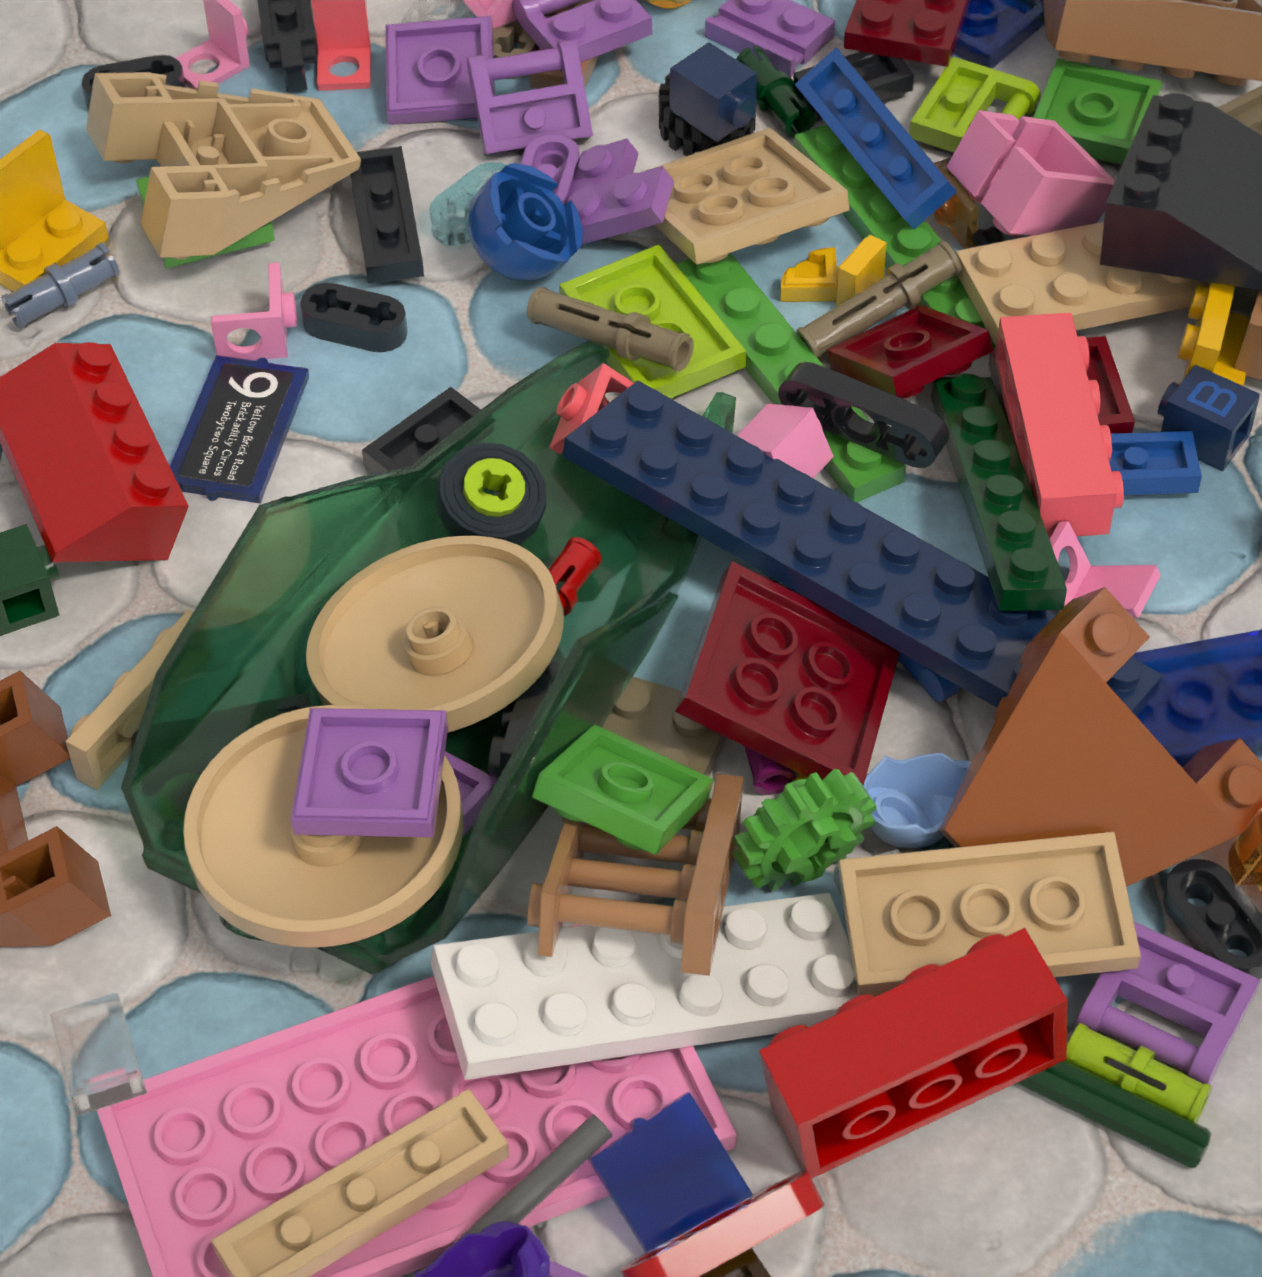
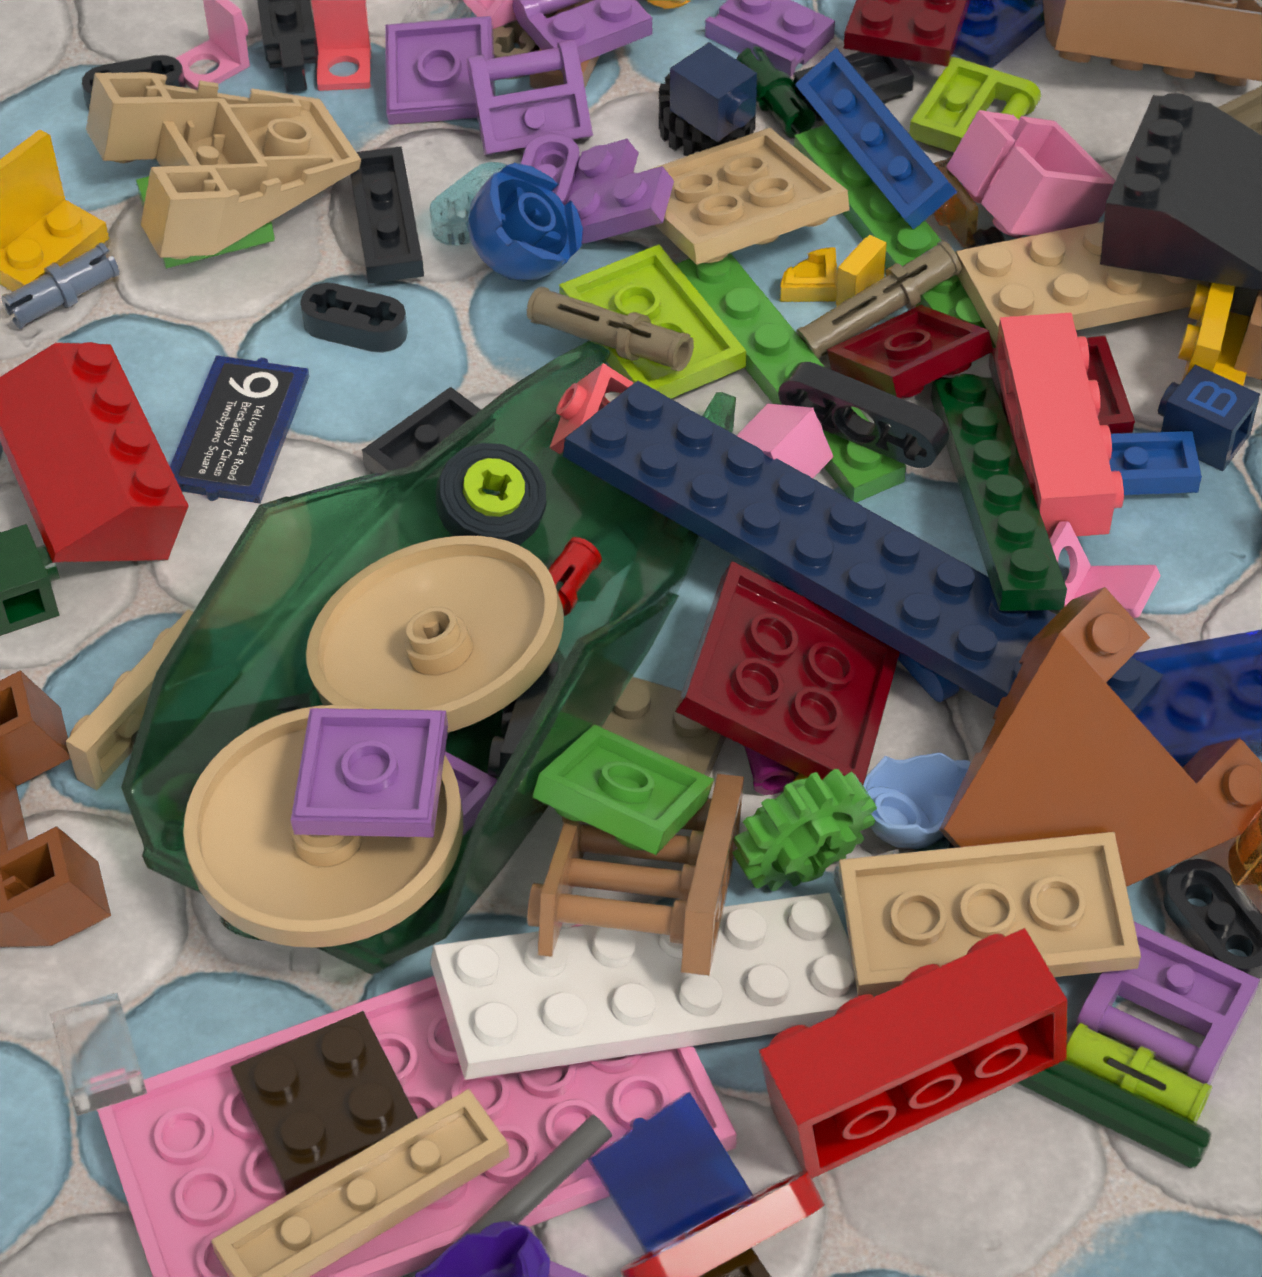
(269, 325): bright pink bracket -> none
(322, 1099): none -> dark brown plate
(1097, 106): bright green plate -> none

